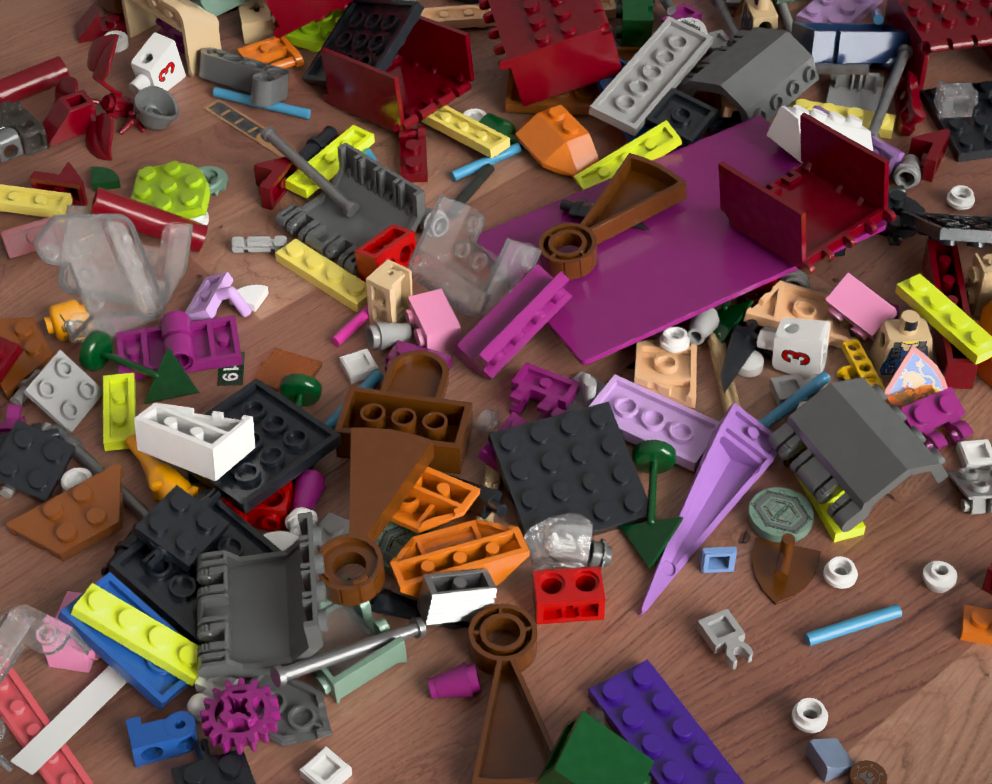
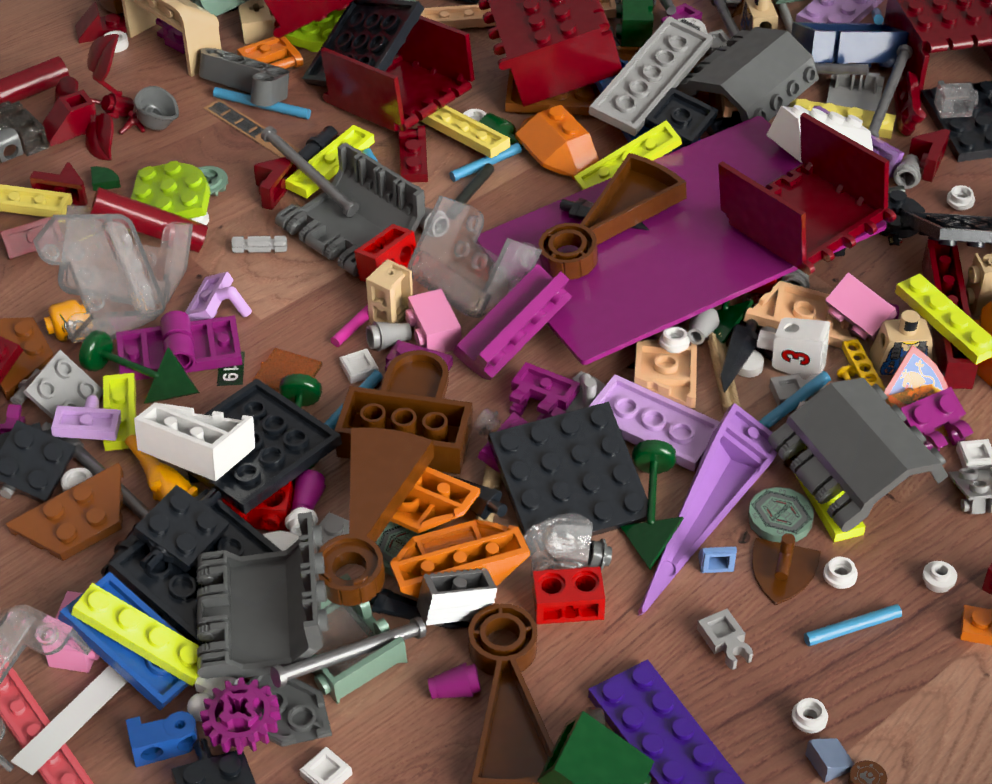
(86, 421): none -> lavender plate
(157, 64): white torso -> none
(253, 295): white tile -> none
(324, 274): light yellow plate -> none

